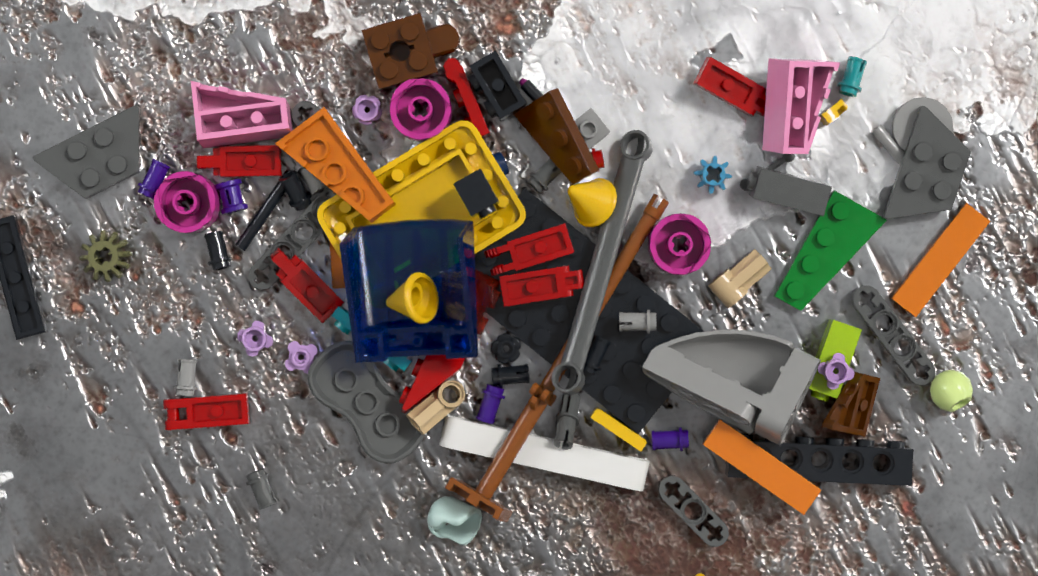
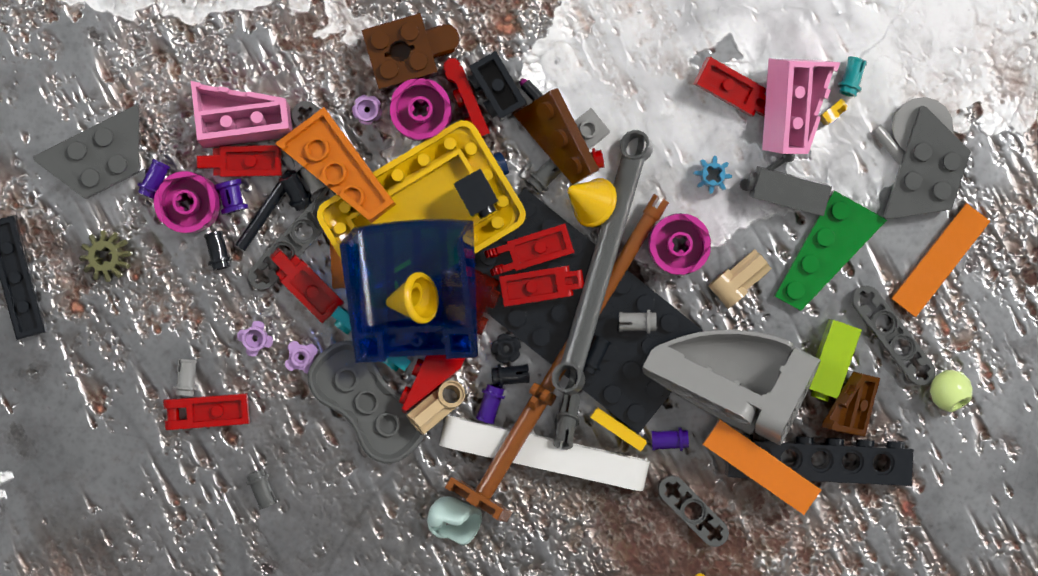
(845, 373): lavender plate -> none

